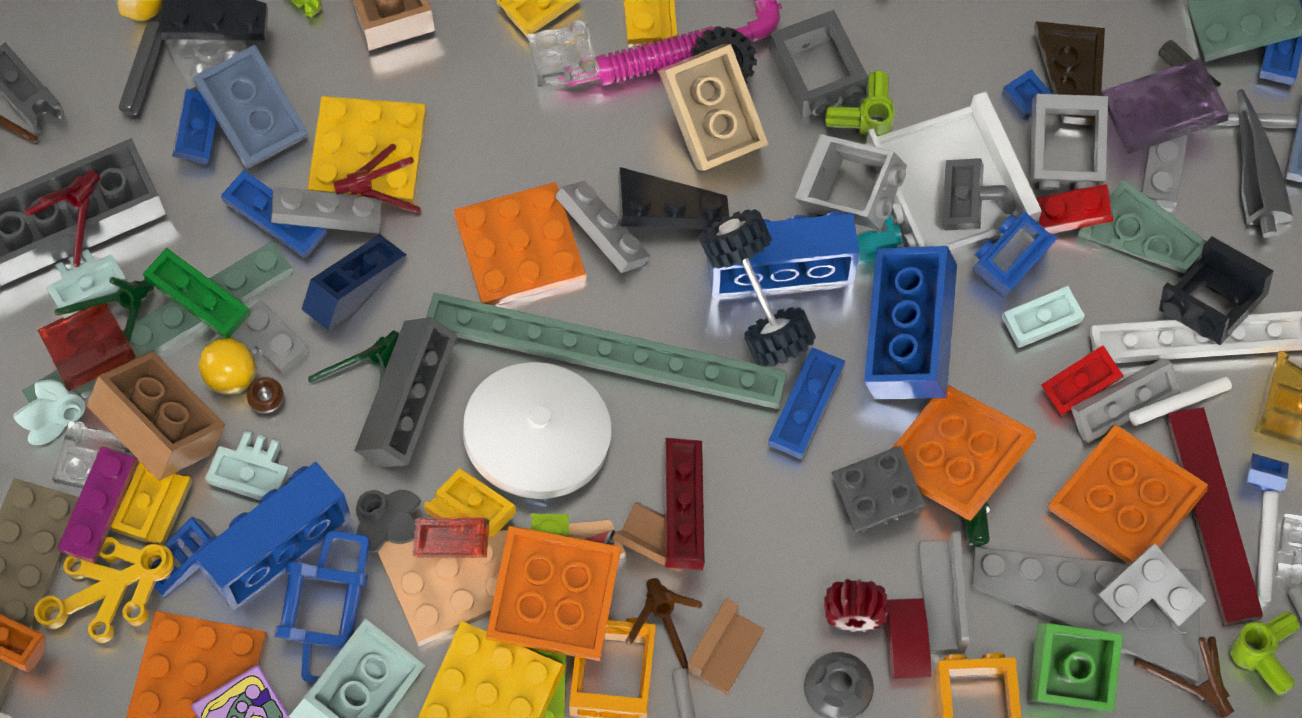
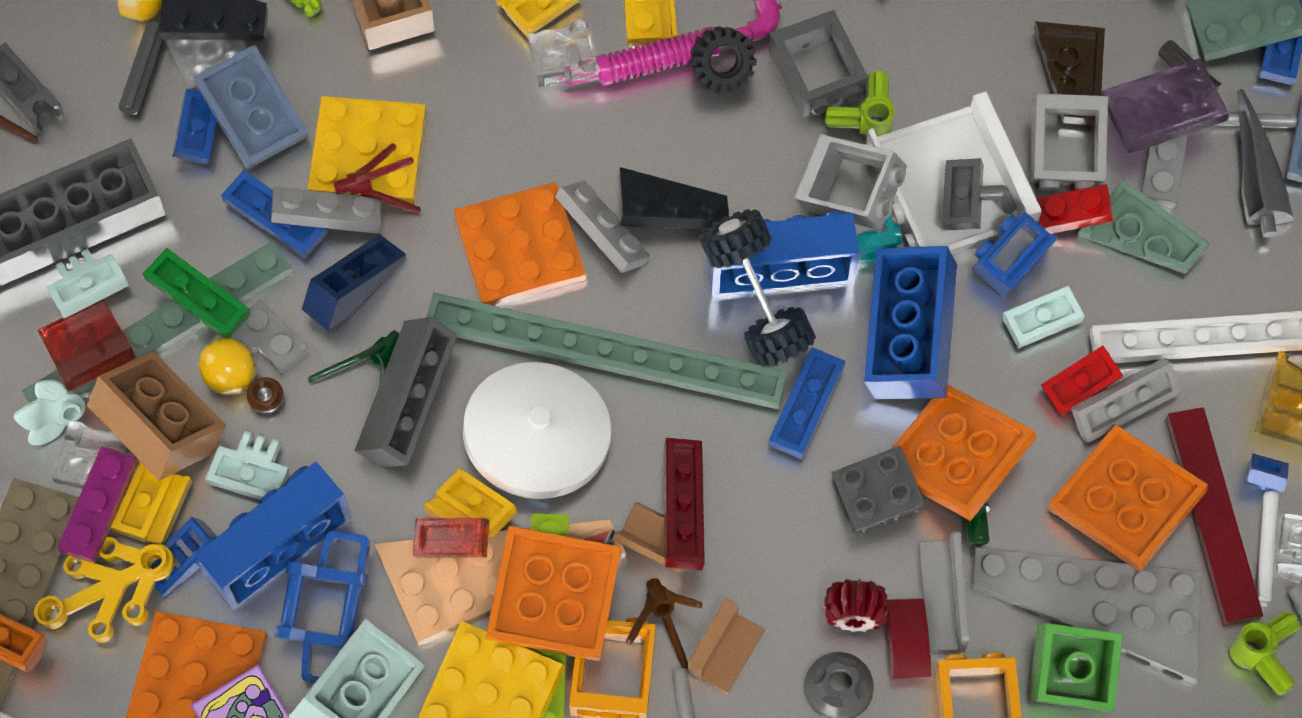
(77, 195): dark red plant -> none
(129, 296): dark green plant -> none
(390, 521): dark grey plate -> none
(713, 107): tan brick -> none
(1023, 90): blue tile -> none
(1152, 578): light grey plate -> none
(1180, 400): white bar -> none
(1212, 689): reddish brown plant -> none
(1227, 273): black window -> none

